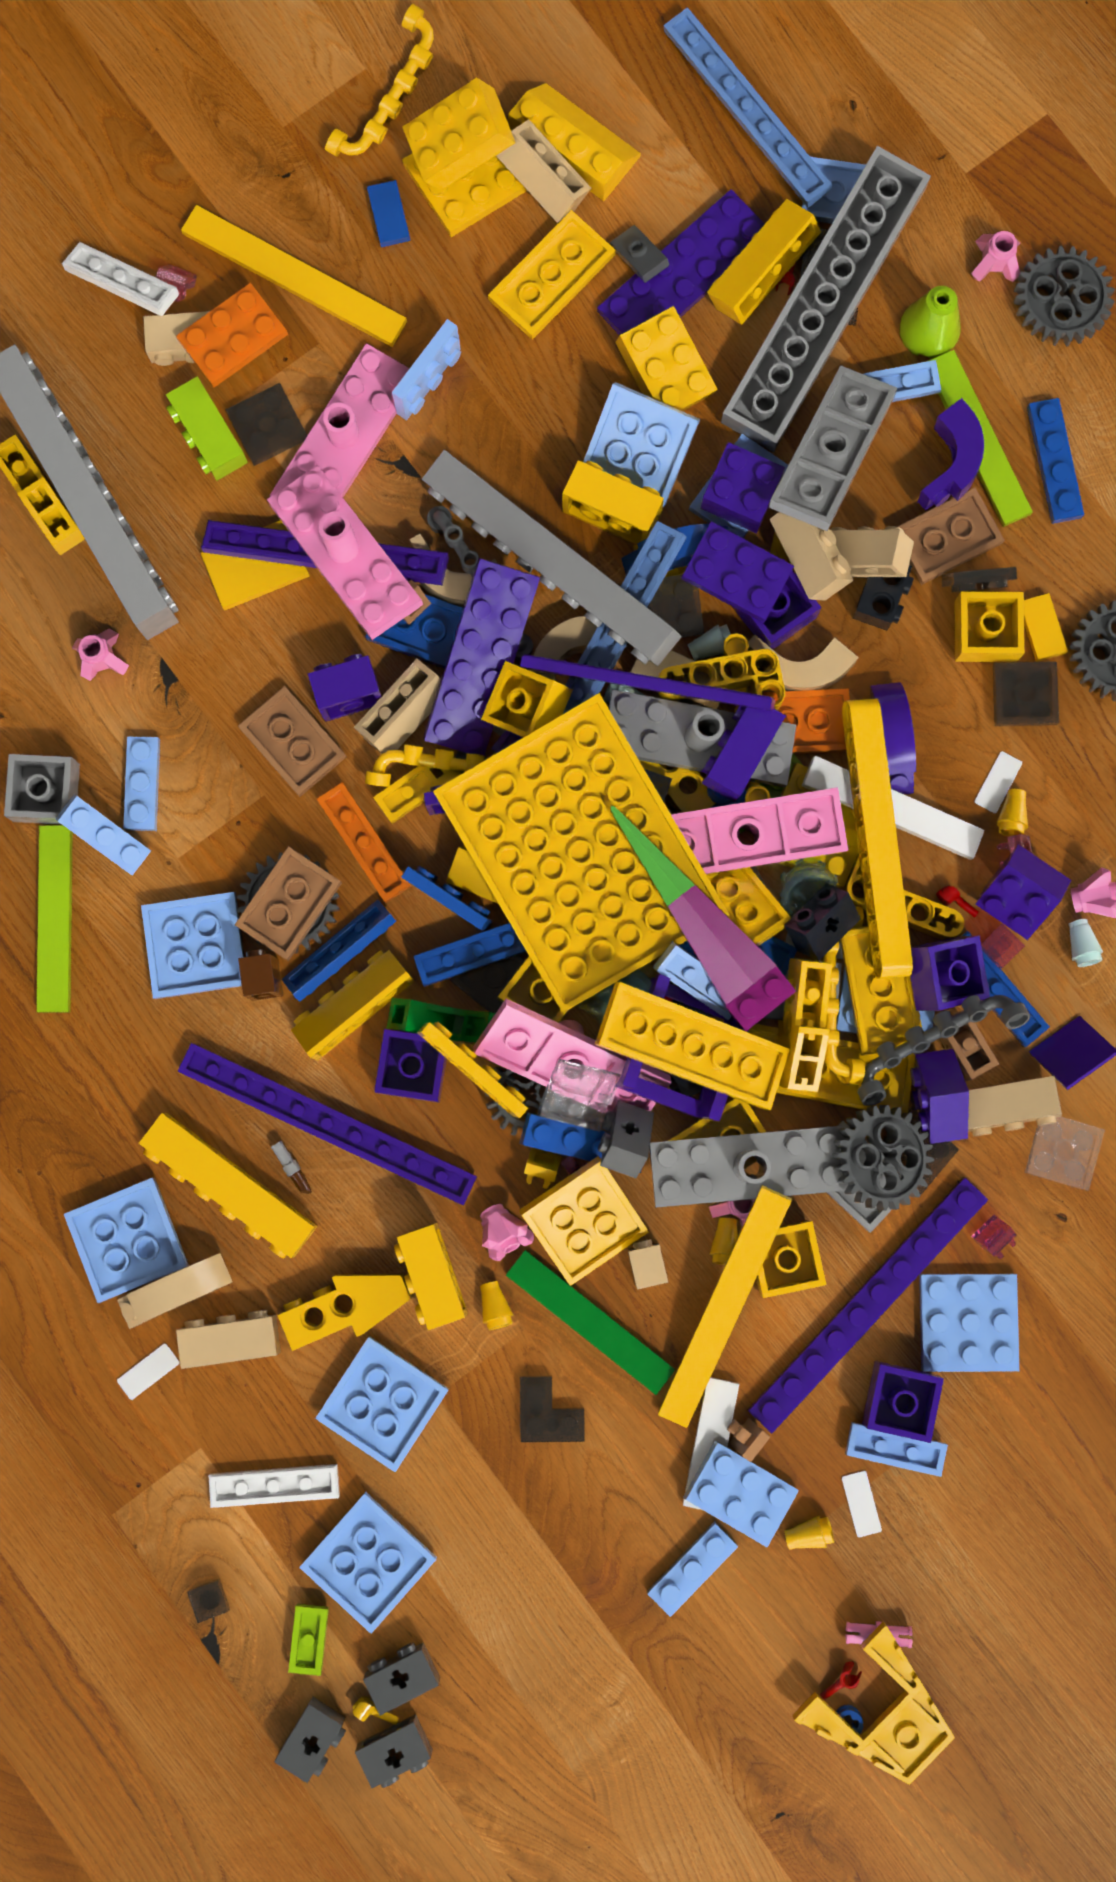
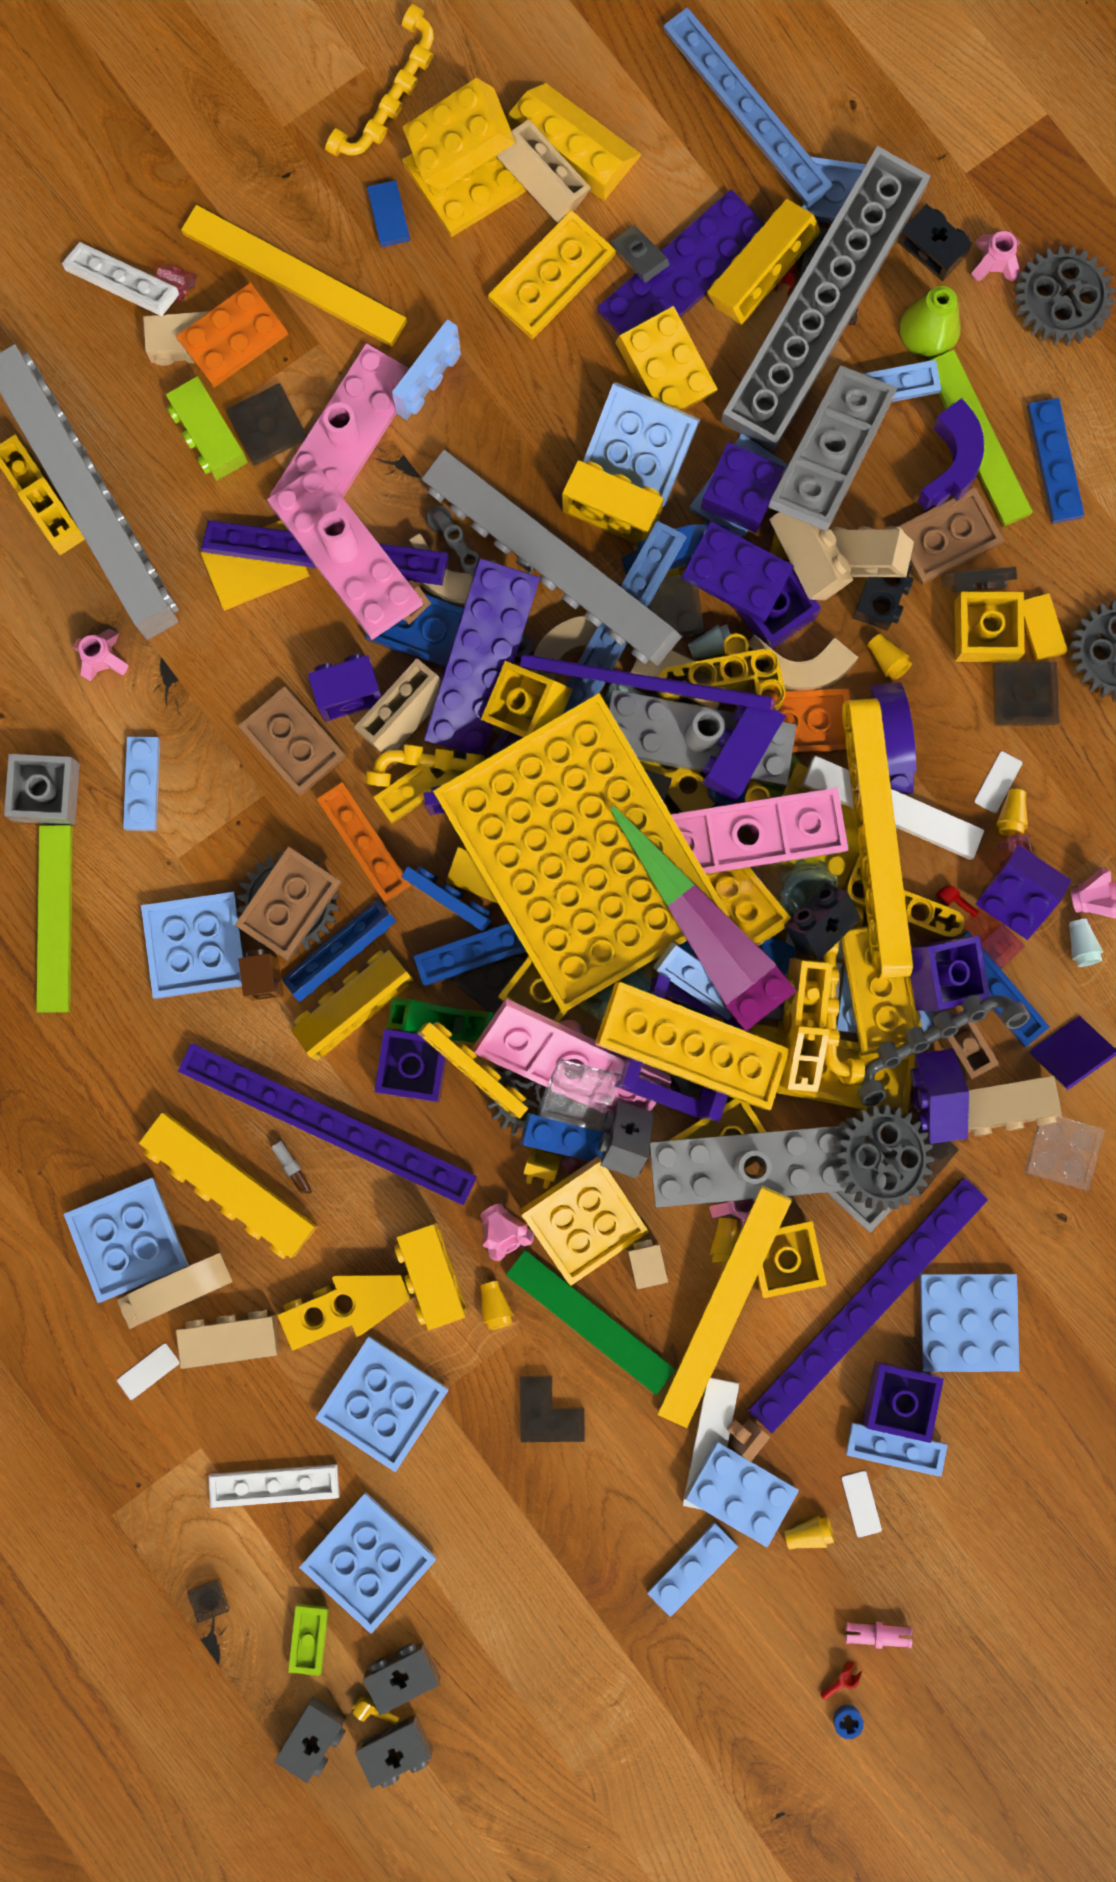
(103, 834): light blue plate -> none
(889, 657): none -> yellow cone
(904, 1735): yellow wing -> none
(941, 256): none -> black brick
(994, 1236): clear pink tile -> none

